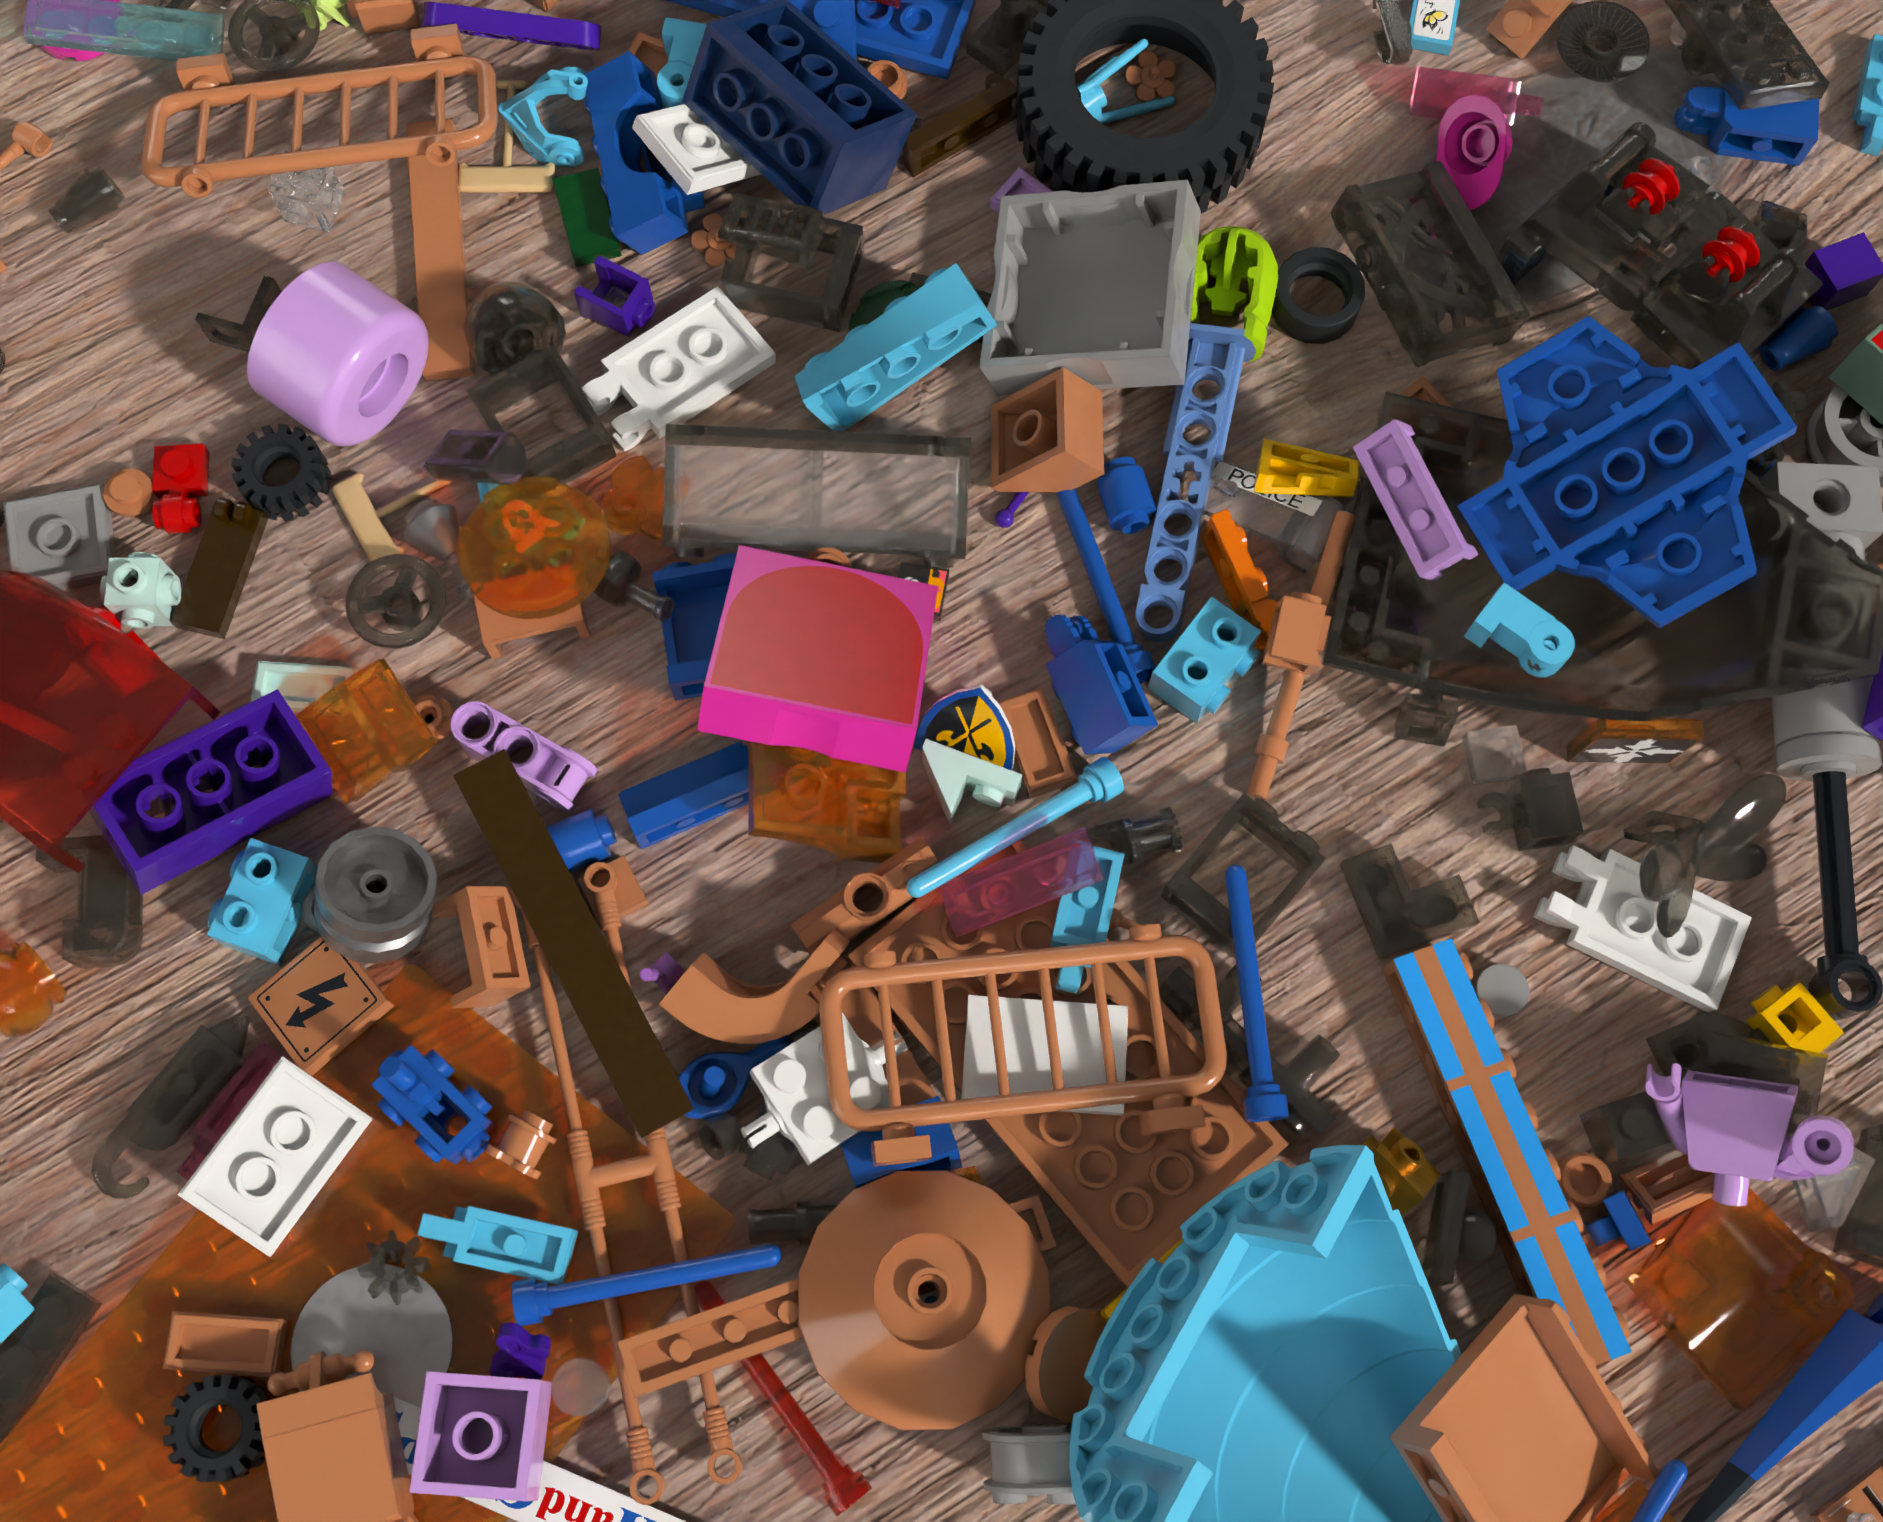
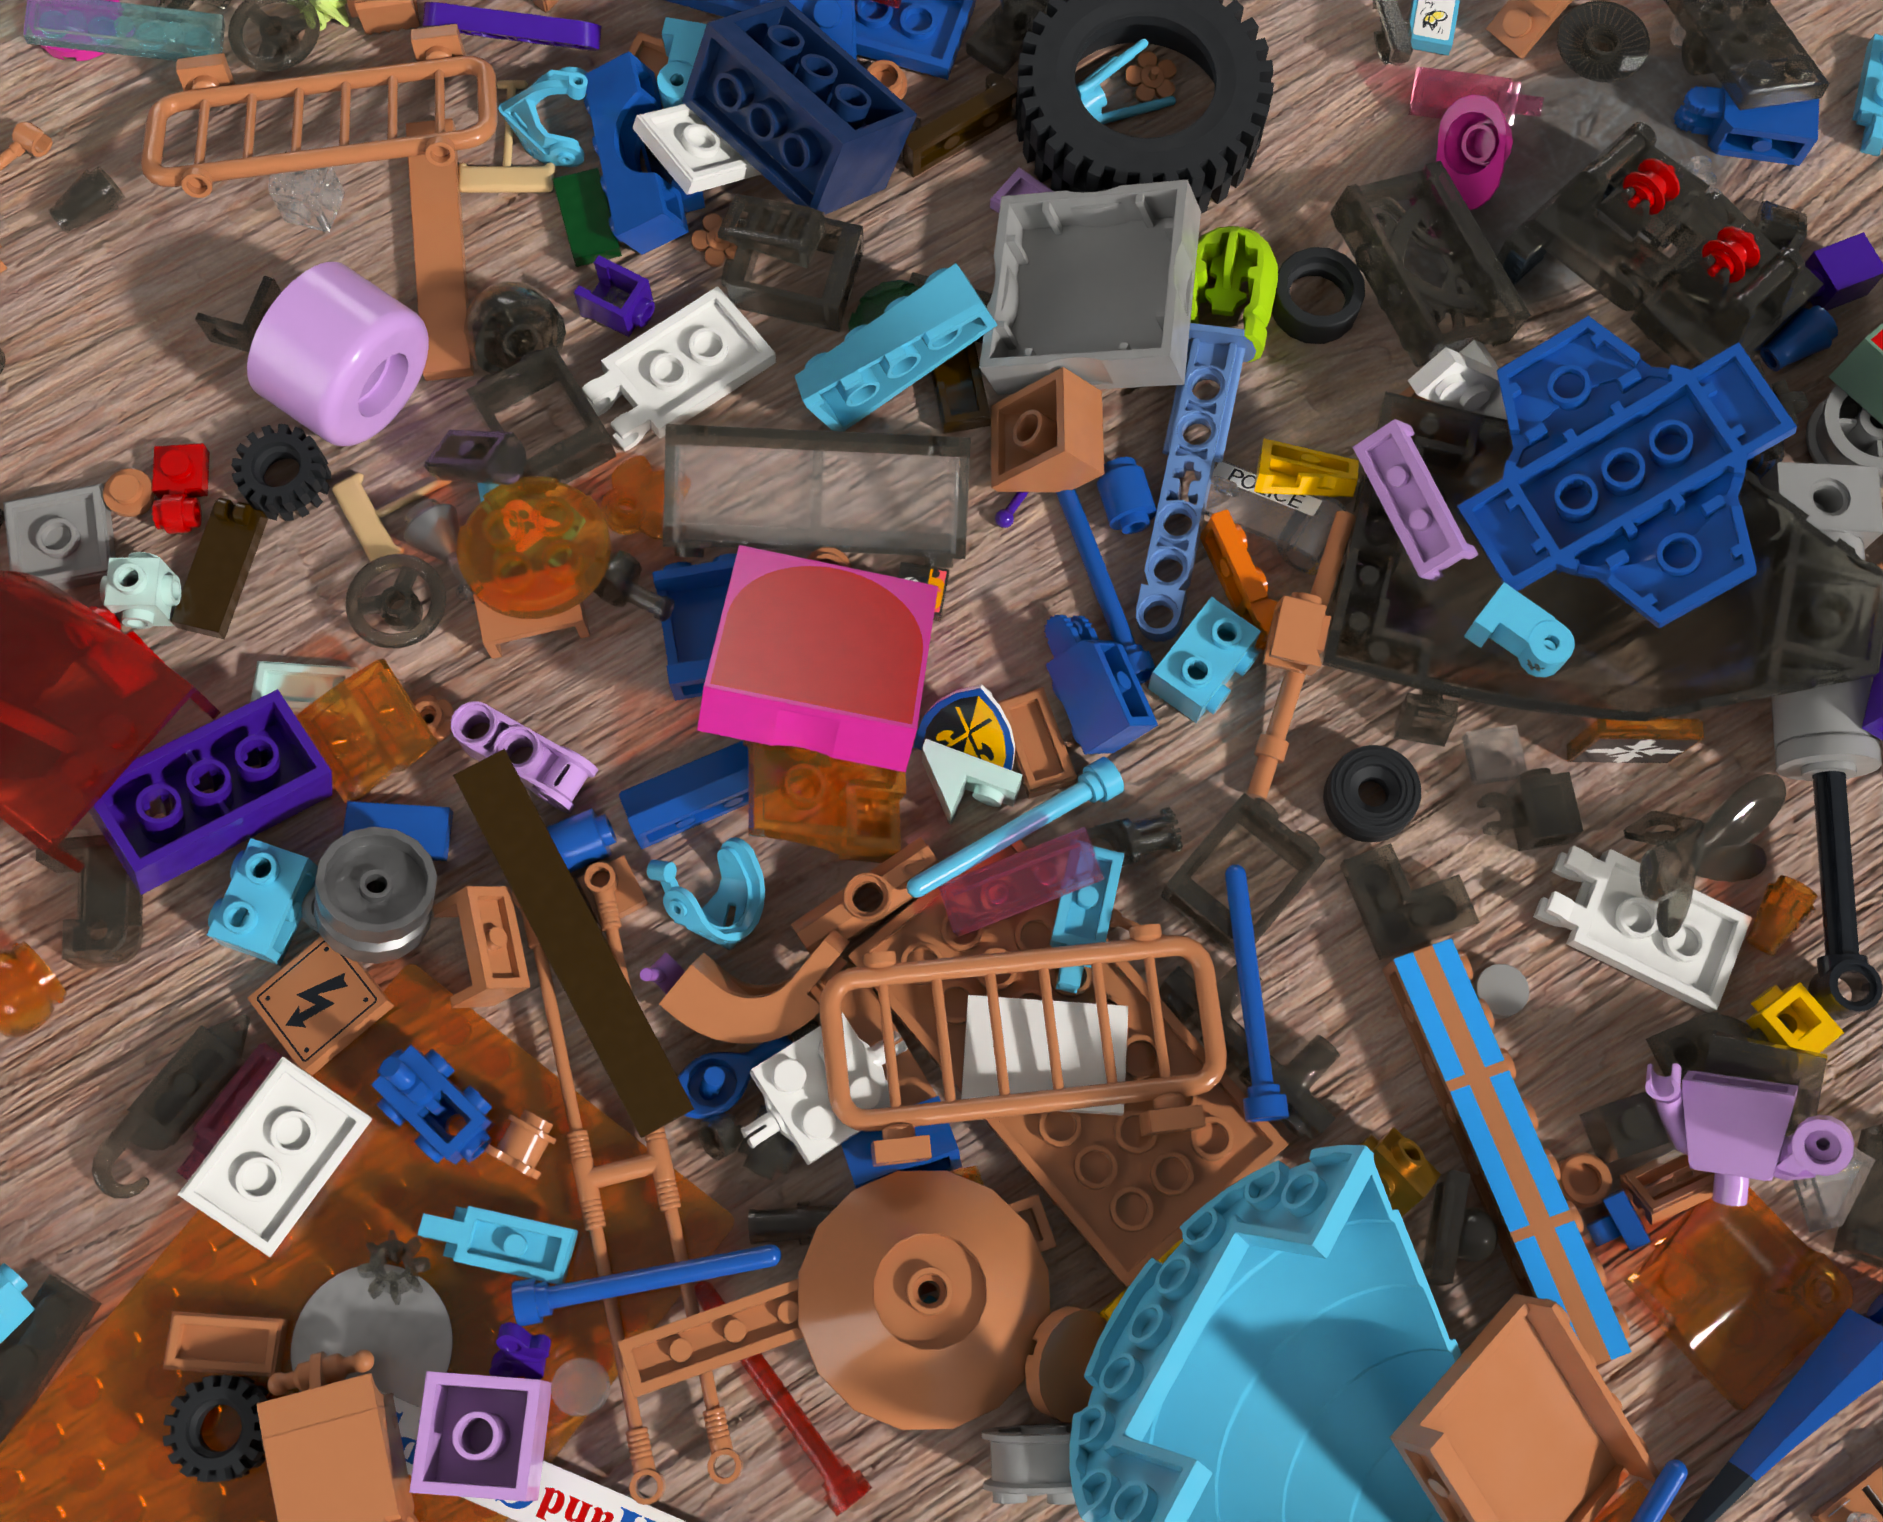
(426, 824): none -> blue tile
(739, 886): none -> medium azure helmet
(961, 392): none -> dark brown tile
(1388, 770): none -> black tyre
(1462, 380): none -> white bracket
(1781, 913): none -> clear orange cone

